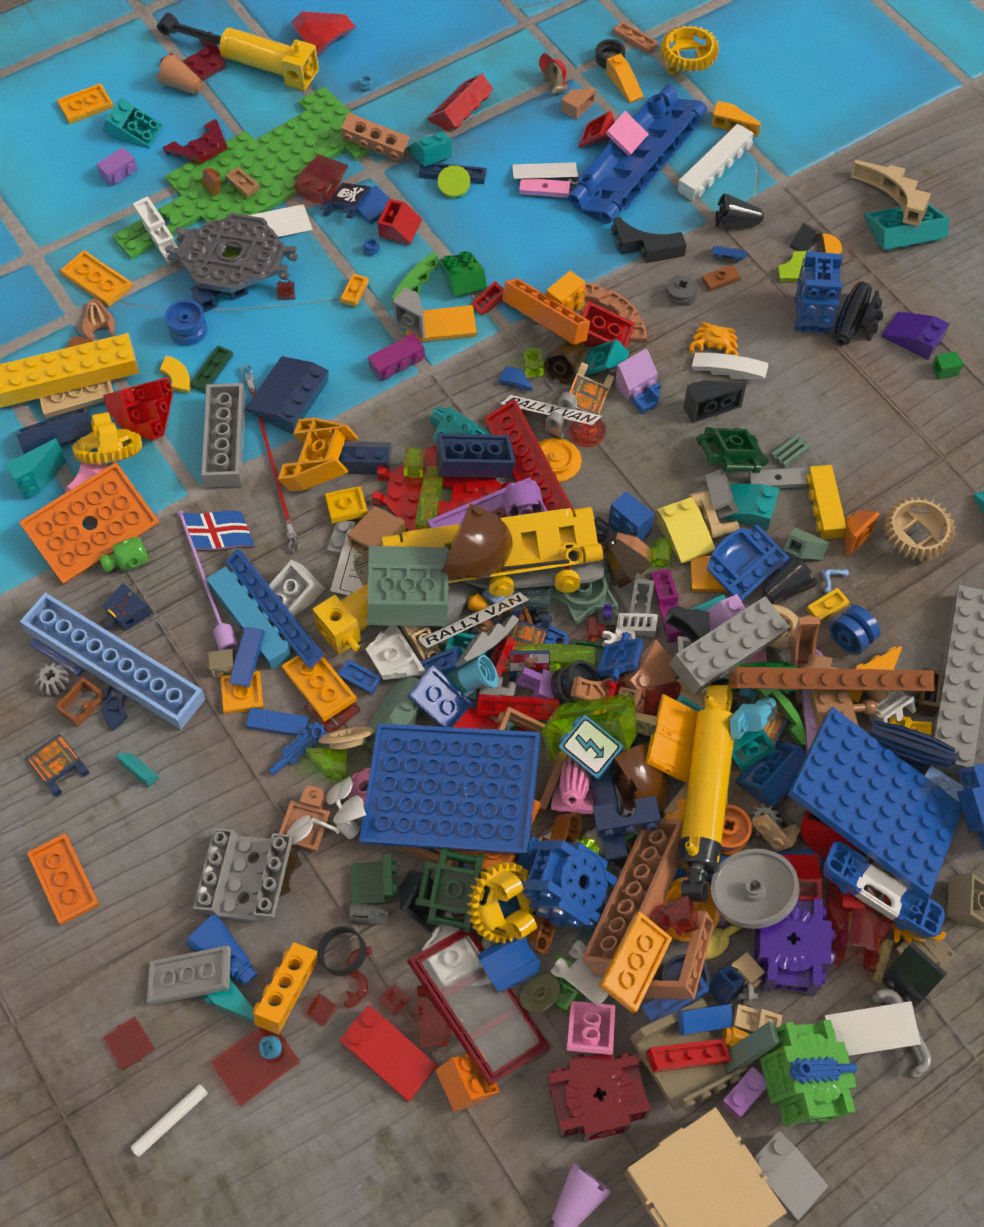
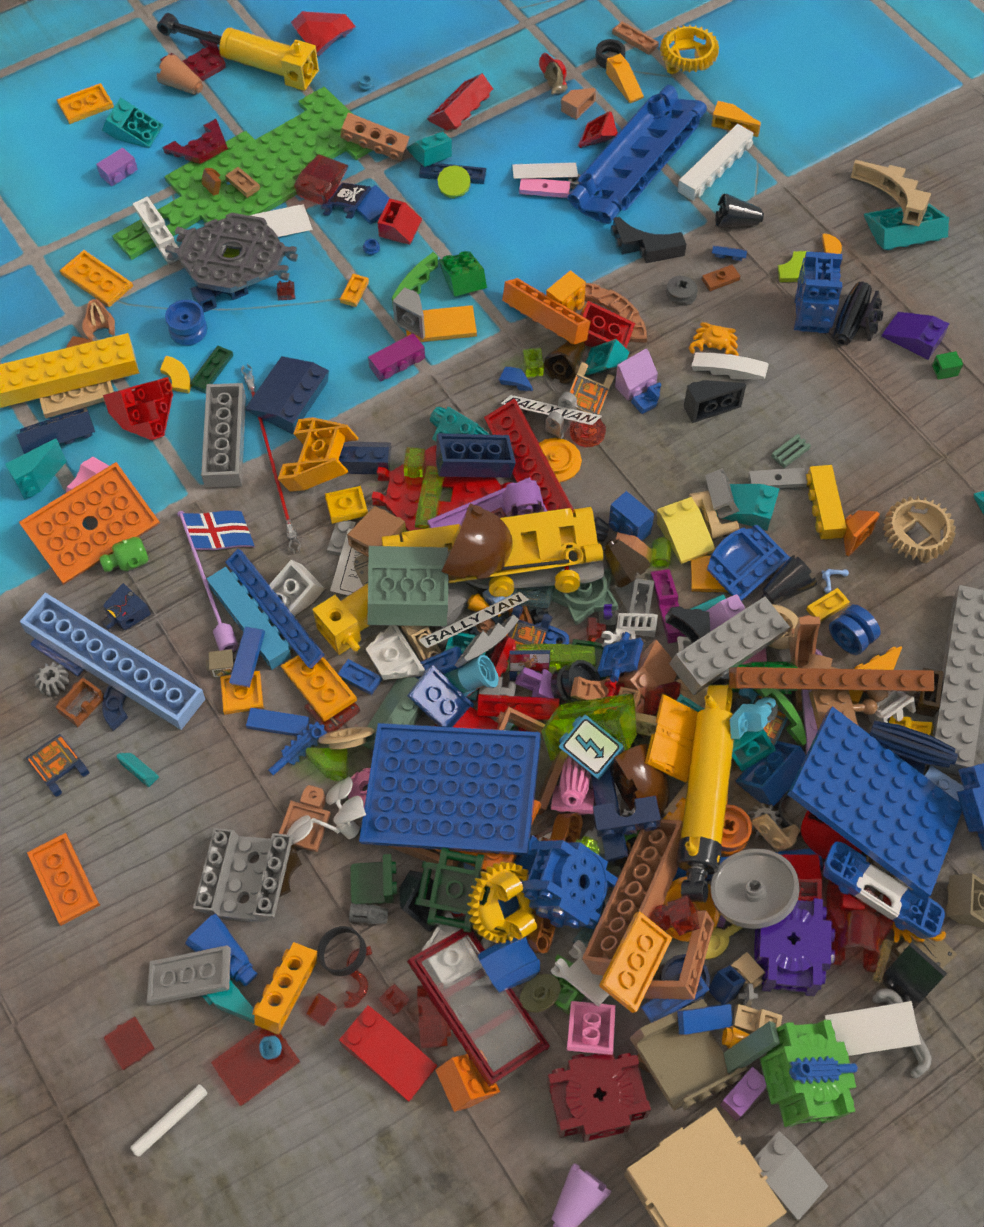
(108, 441): yellow piece -> none
(490, 291): red slope -> none
(626, 133): bright pink tile -> none
(688, 1055): red plate -> none
(732, 447): dark green brick -> none
(805, 545): sand green slope -> none
(806, 238): black slope -> none

